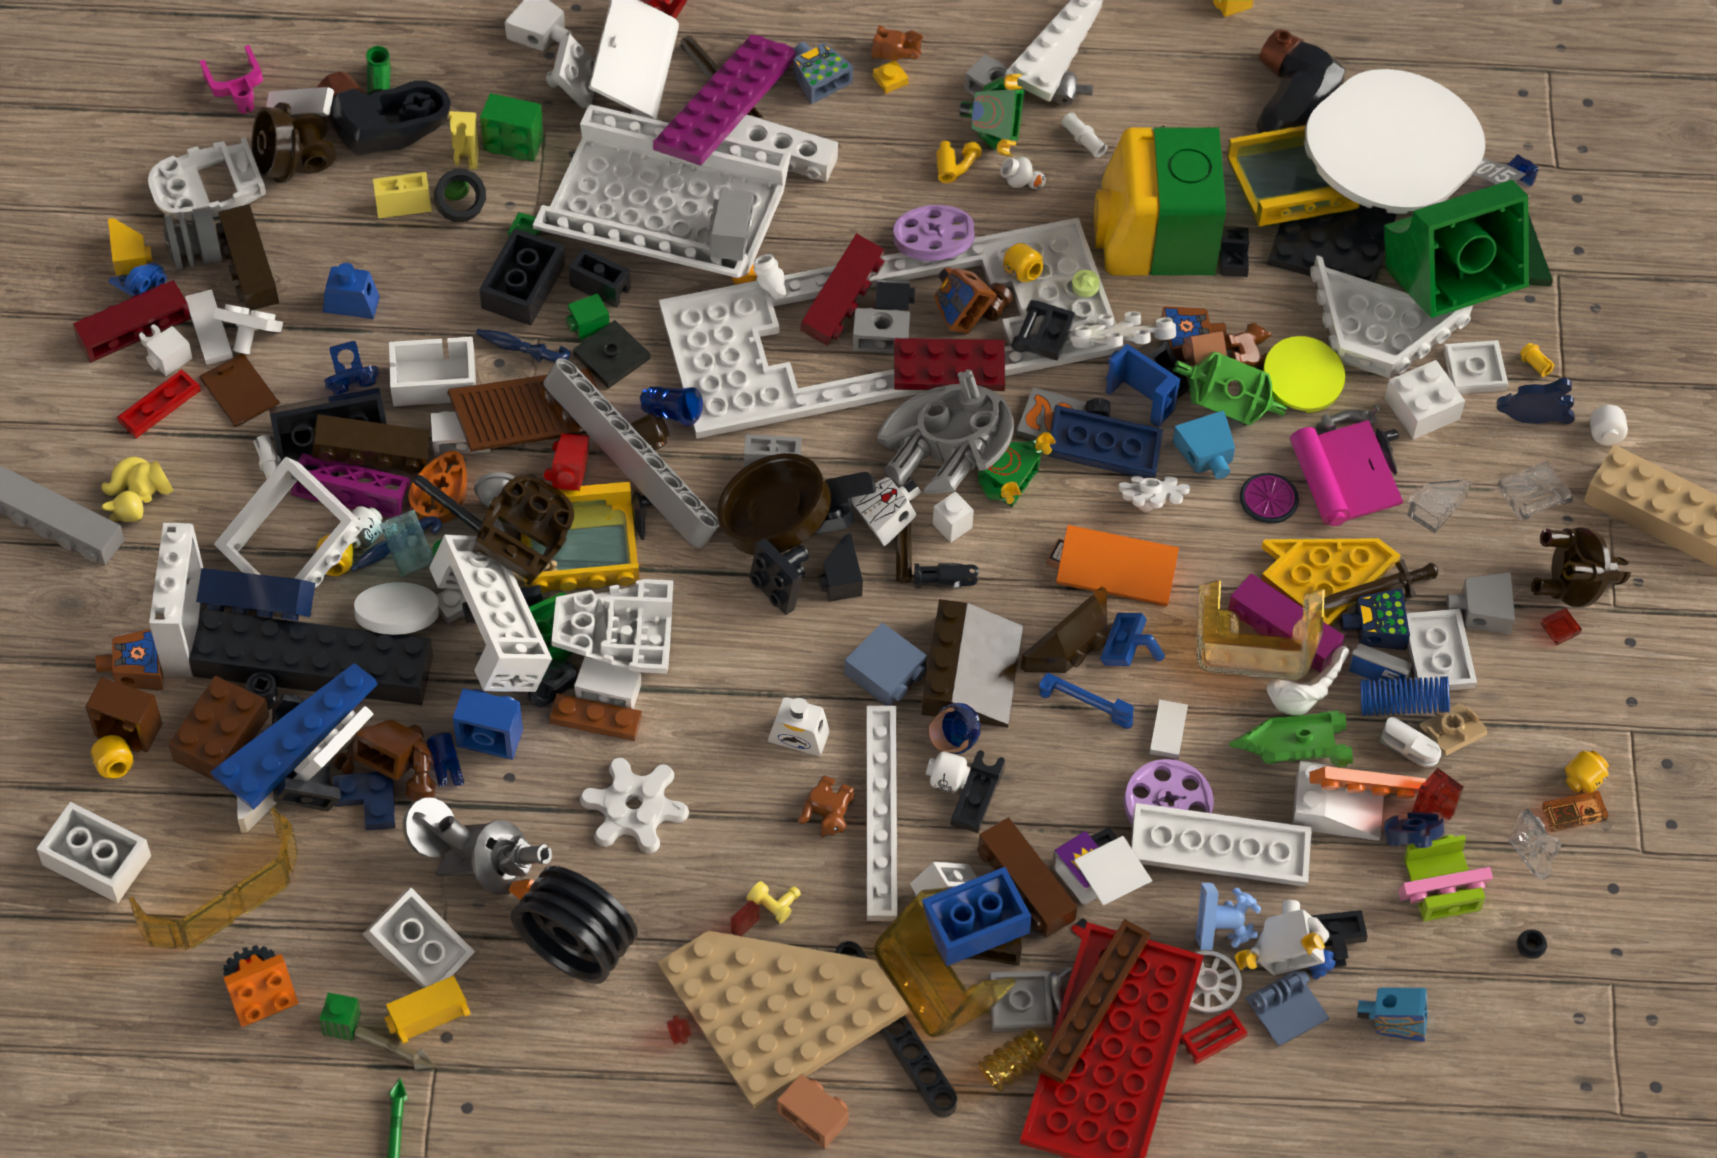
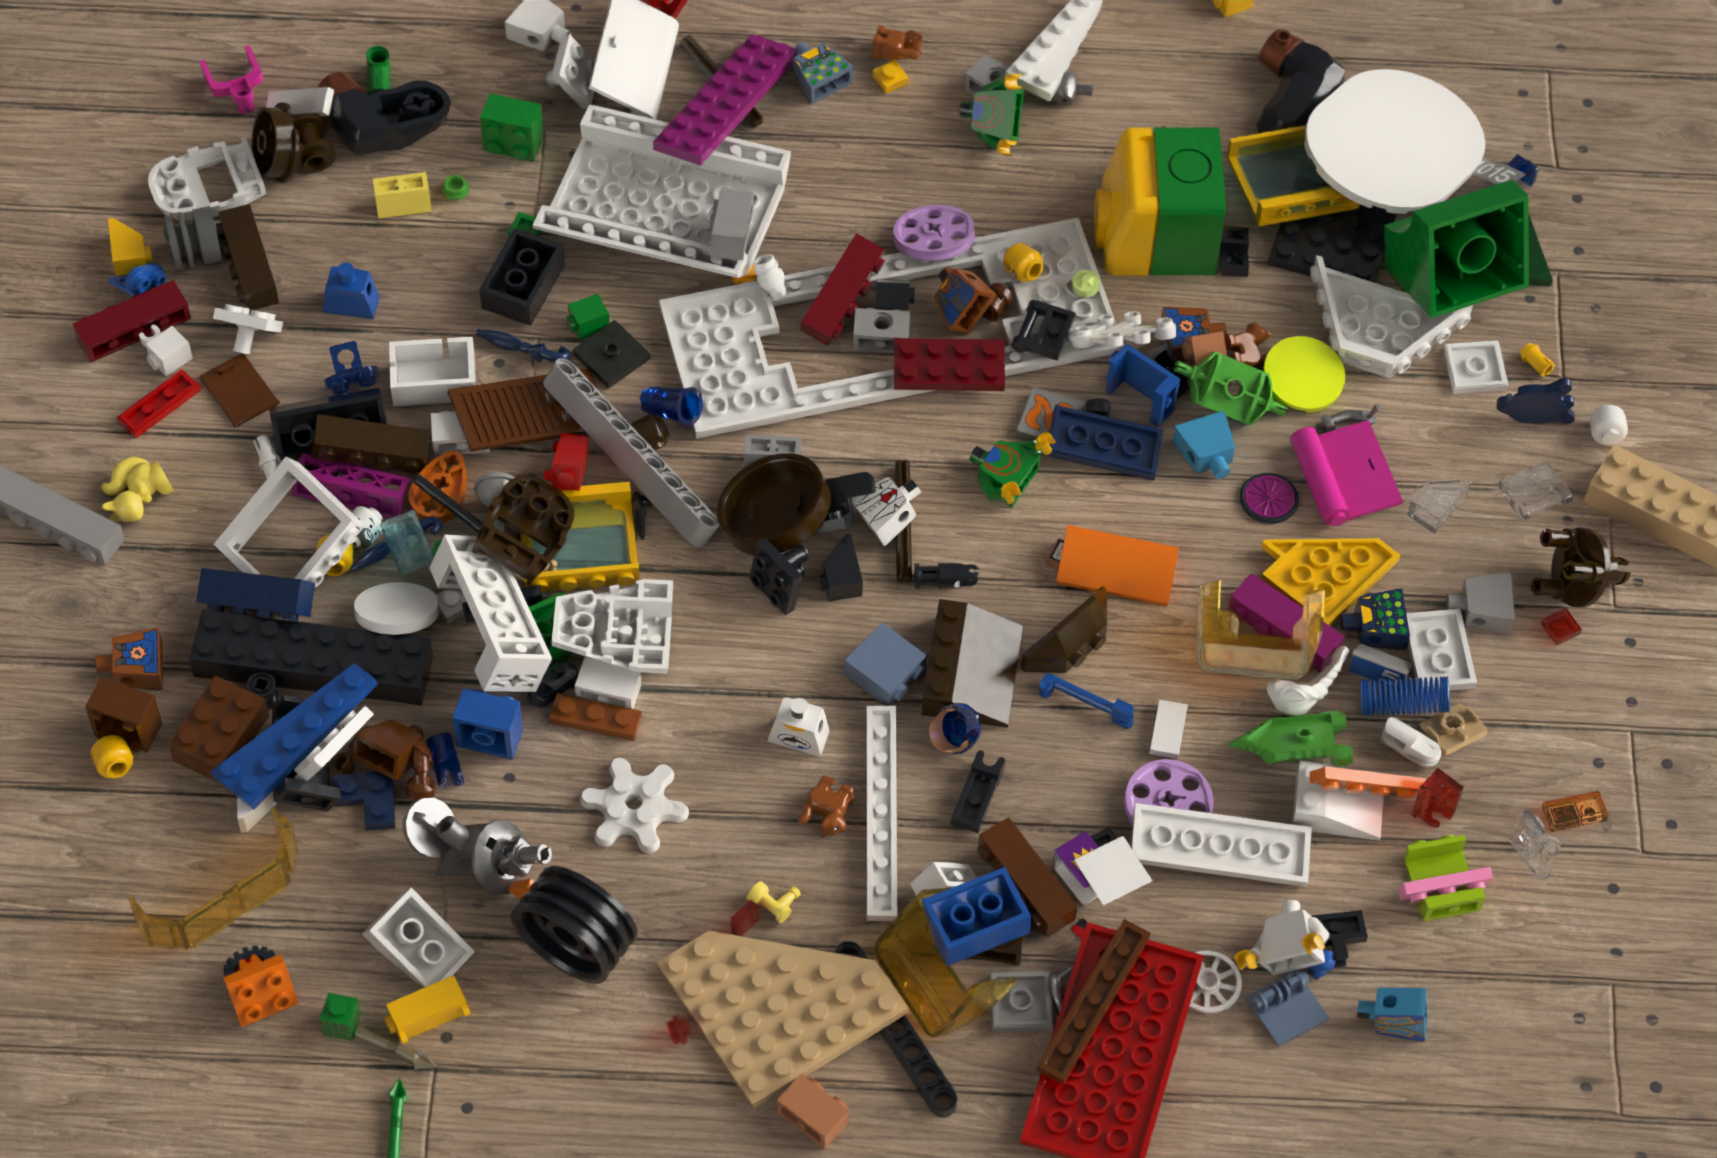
(94, 852): white brick -> none
(177, 563): white window -> none
(208, 330): white tile -> none
(464, 137): light yellow hinge -> none
(474, 181): black tyre -> none
(599, 275): black brick -> none
(809, 153): white brick -> none
(946, 163): yellow plant -> none
(948, 772): white head -> none
(950, 423): light grey piece -> none
(953, 517): white brick -> none
(1012, 1058): clear yellow piece -> none
(1020, 172): white animal -> none
(1084, 135): white pin -> none
(1124, 639): blue plate -> none
(1153, 493): white animal -> none
(1218, 1046): red tile -> none
(1225, 916): light blue piece -> none
(1383, 439): black bar -> none
(1396, 581): dark brown sword -> none
(1417, 829): dark blue plate -> none
(1424, 399): white brick -> none
(1535, 937): black plate -> none
(1586, 771): yellow head -> none

